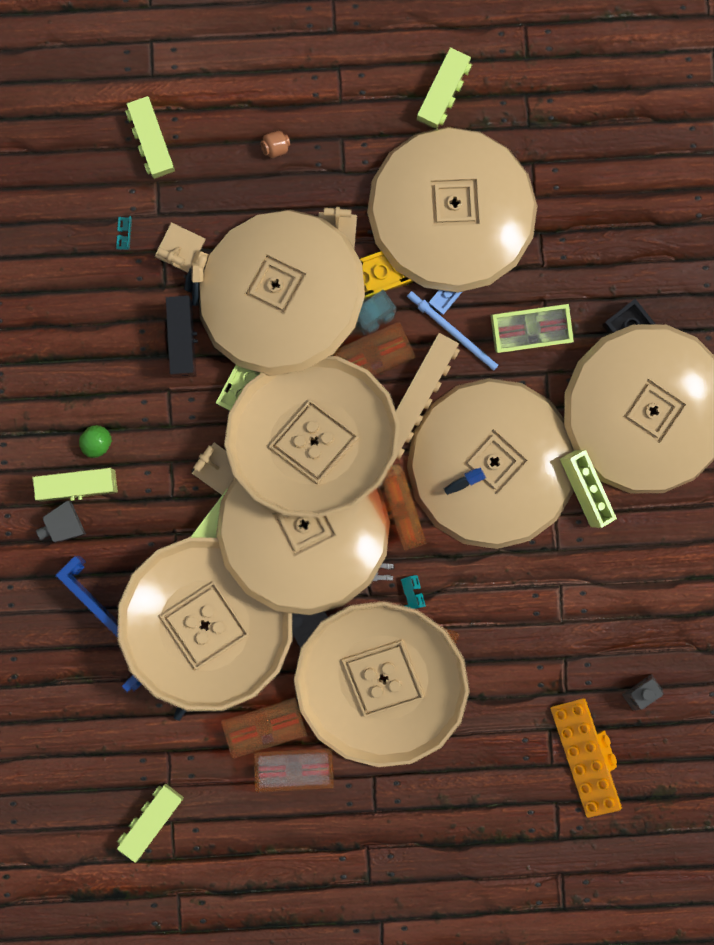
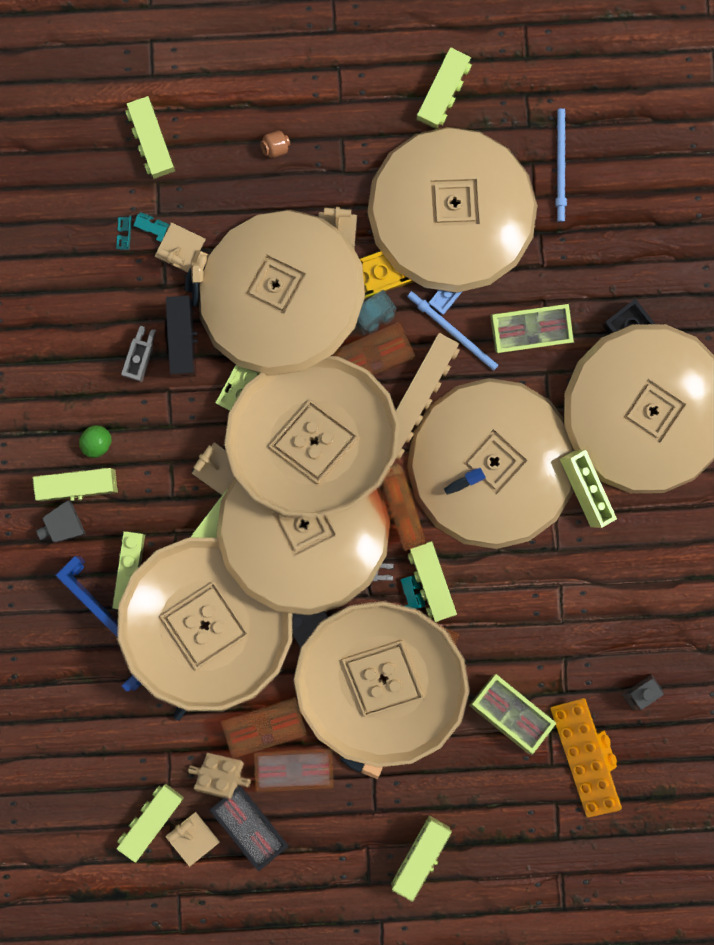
(129, 562): none -> yellowish green brick
(138, 356): none -> light grey hinge
(155, 228): none -> teal piece
(192, 839): none -> tan plate
(219, 776): none -> tan plate
(249, 828): none -> clear brick
(364, 768): none -> piece
(421, 858): none -> yellowish green brick
(433, 582): none -> yellowish green brick
(512, 714): none -> clear brick
(561, 201): none -> light blue bar

